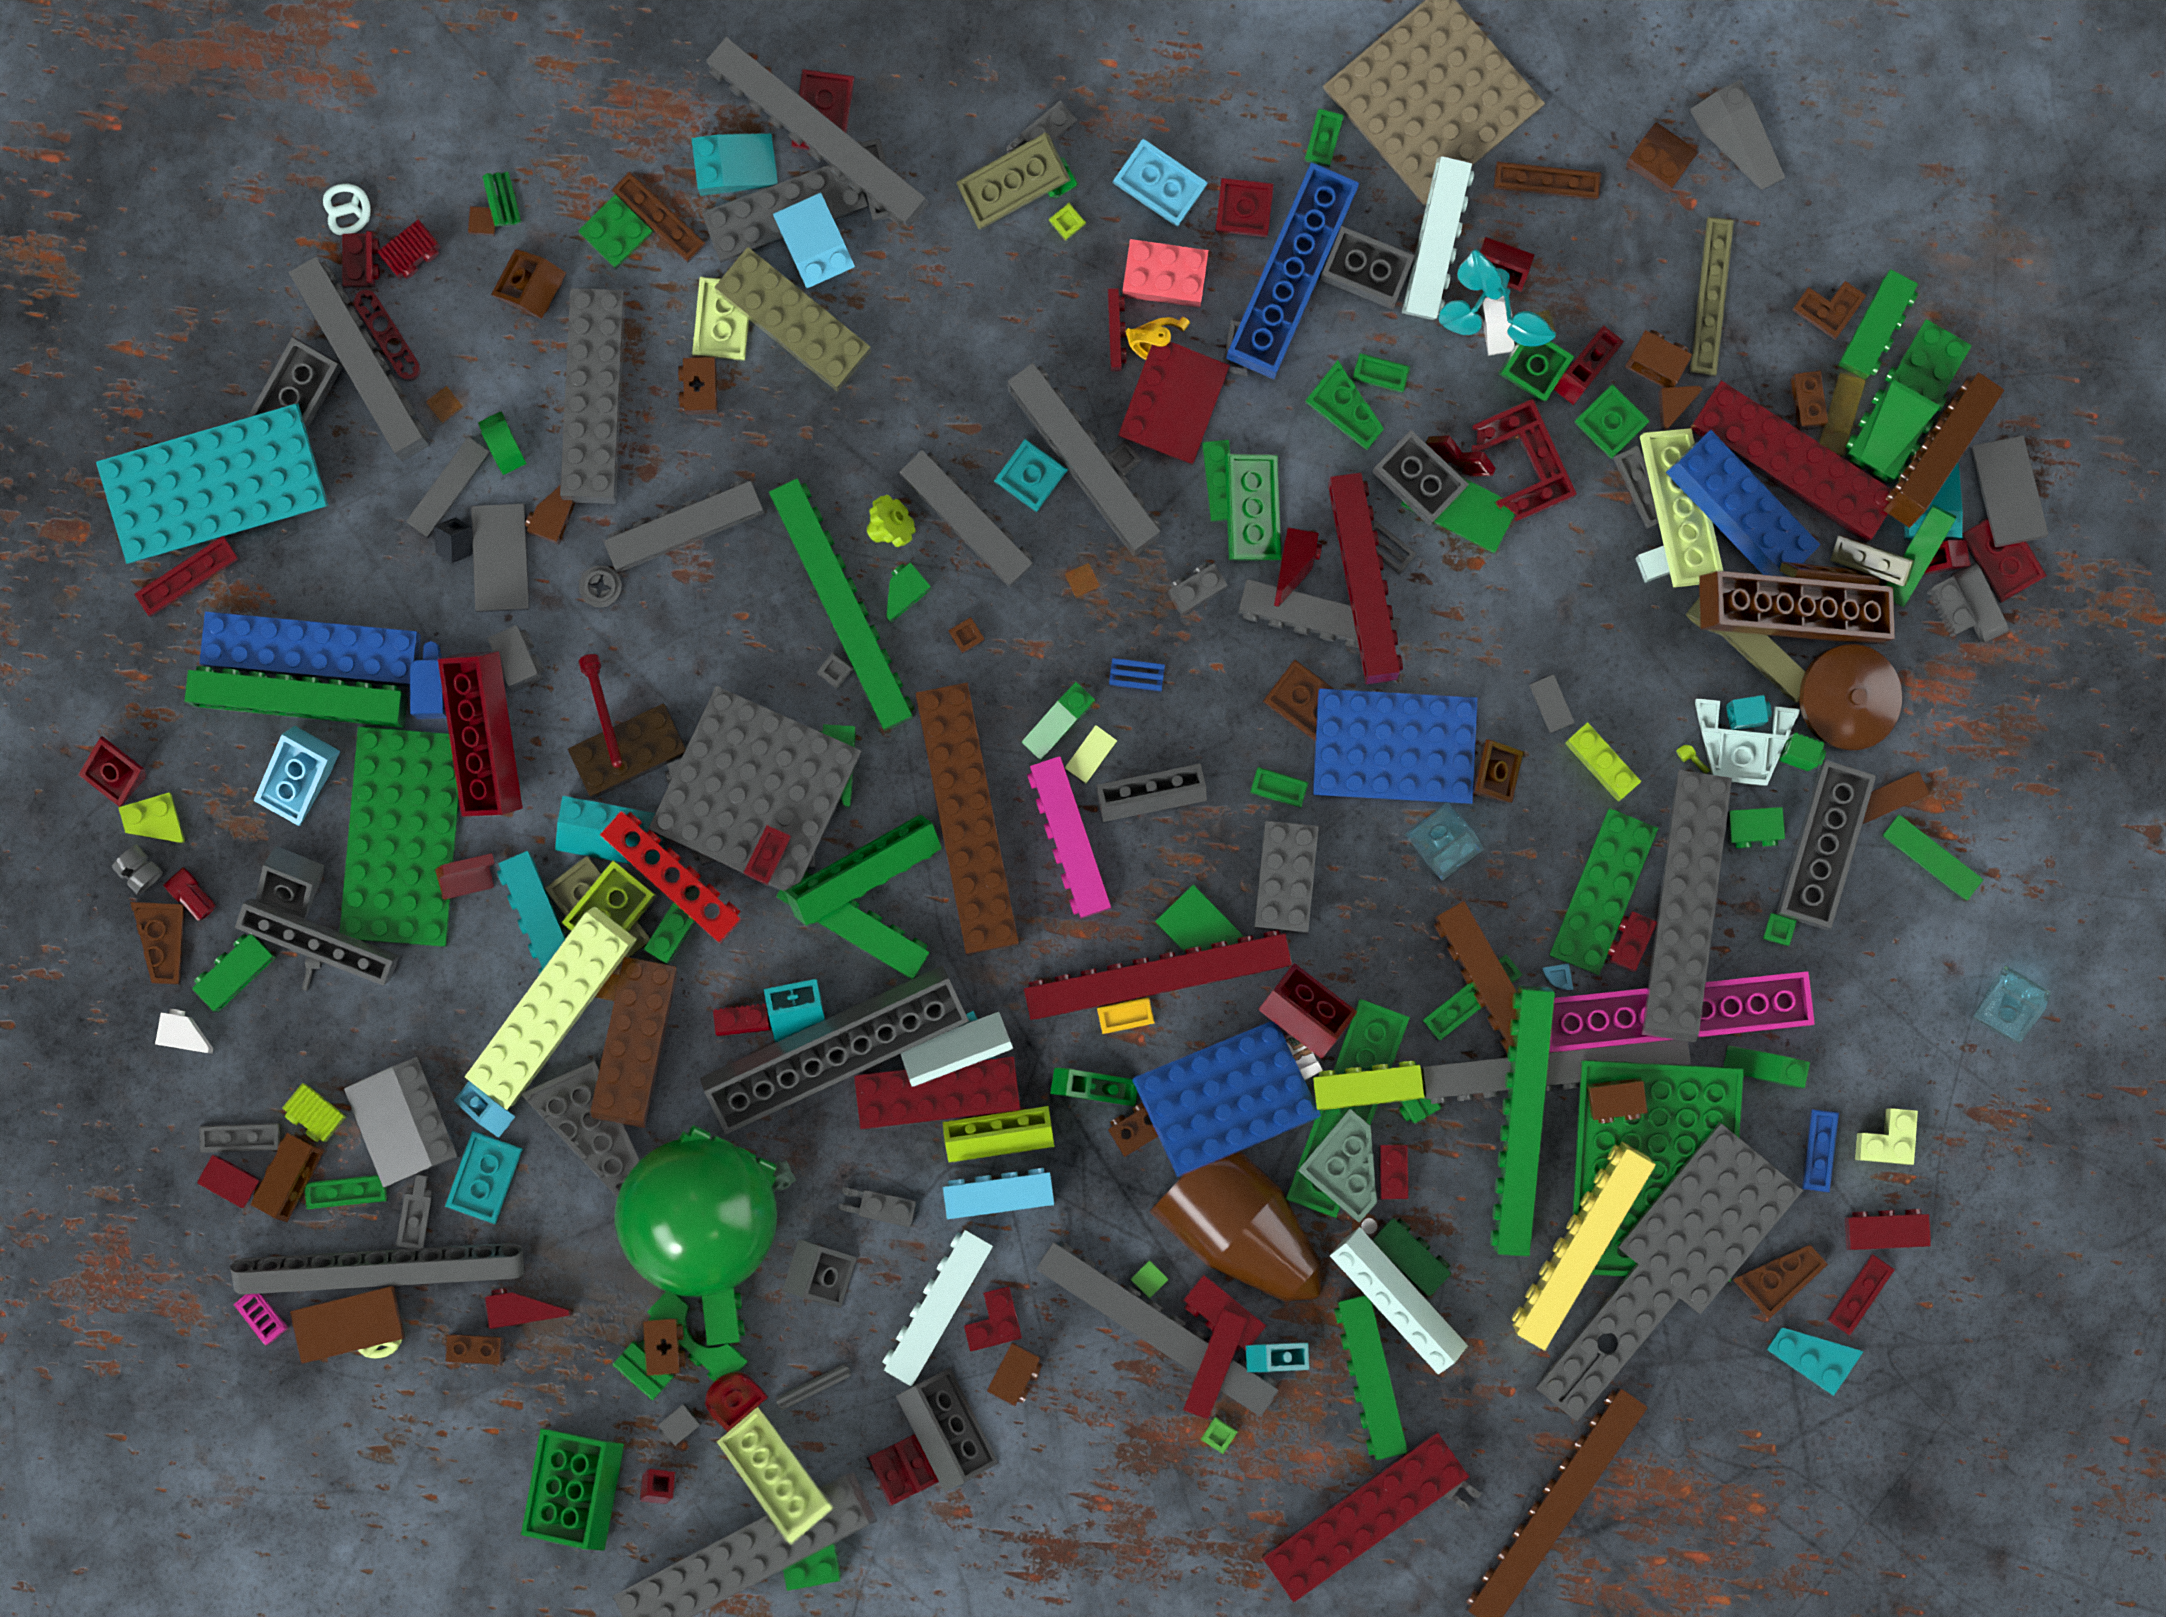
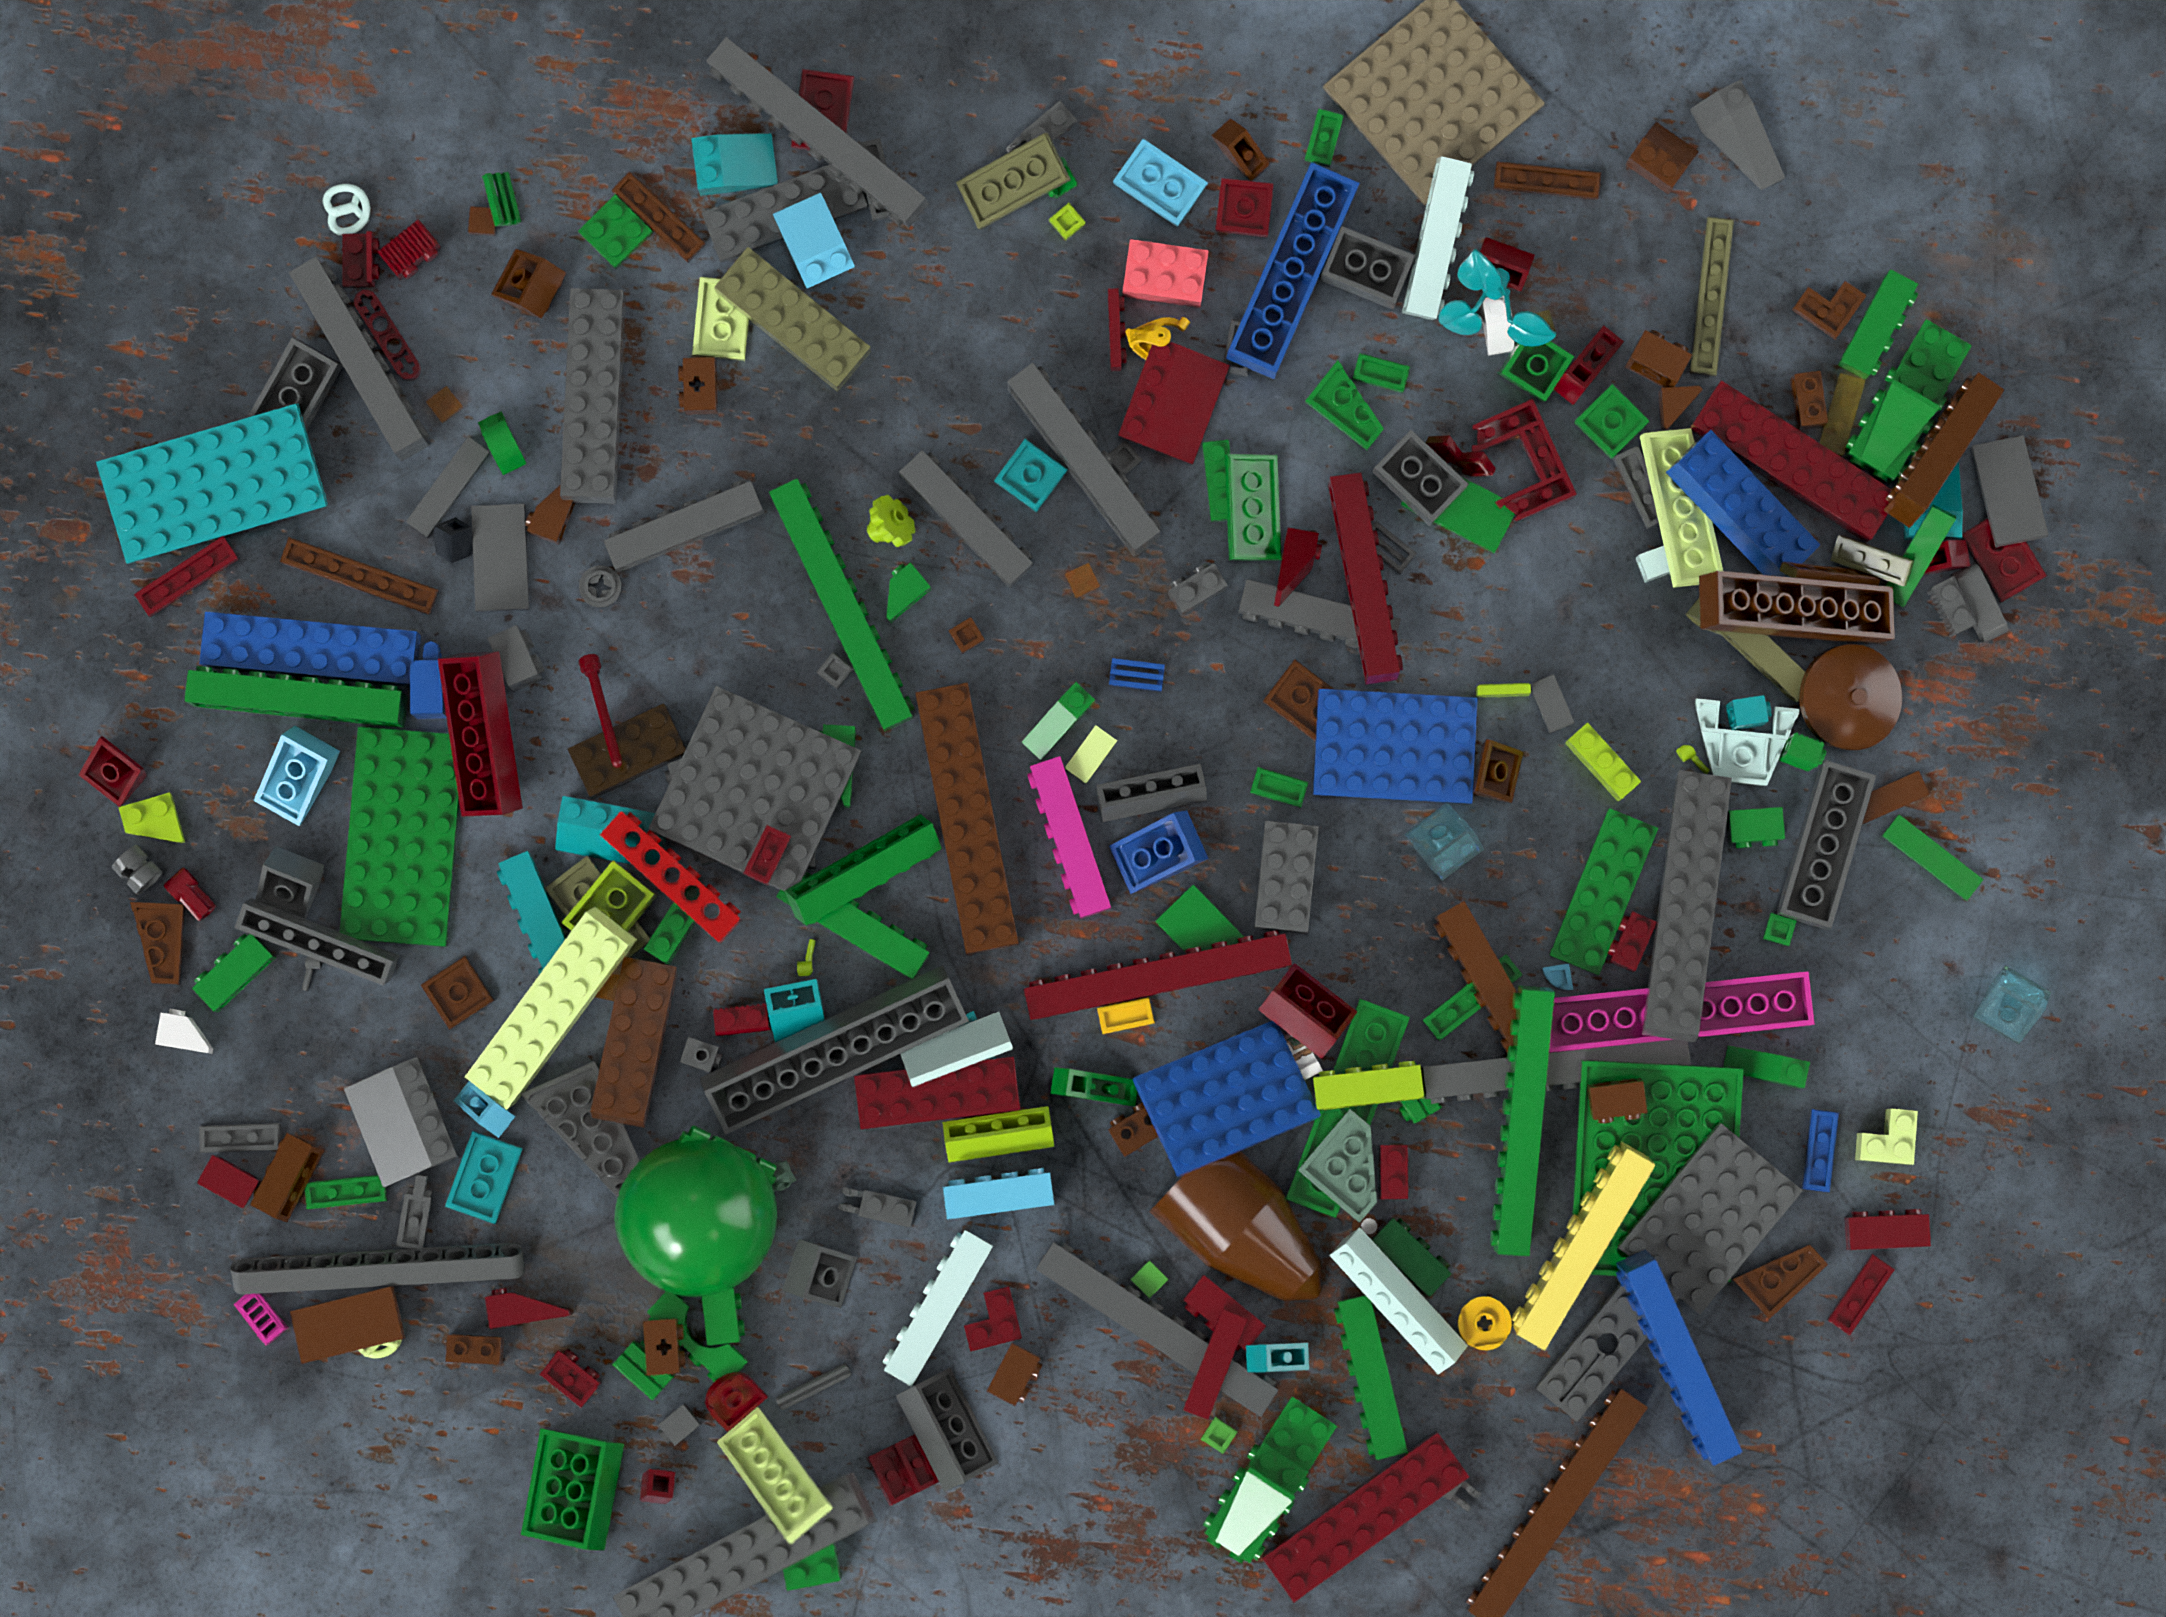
(313, 1113): lime brick -> none
(359, 576): none -> reddish brown tile
(457, 992): none -> reddish brown tile
(465, 876): dark red panel -> none
(571, 1377): none -> dark red bracket
(701, 1055): none -> dark grey brick
(805, 968): none -> lime hand
(1158, 851): none -> blue slope
(1240, 149): none -> reddish brown slope
(1268, 1482): none -> green wedge
(1472, 1313): none -> yellow plate
(1503, 690): none -> lime tile
(1678, 1357): none -> blue brick
(1815, 1358): teal wing -> none

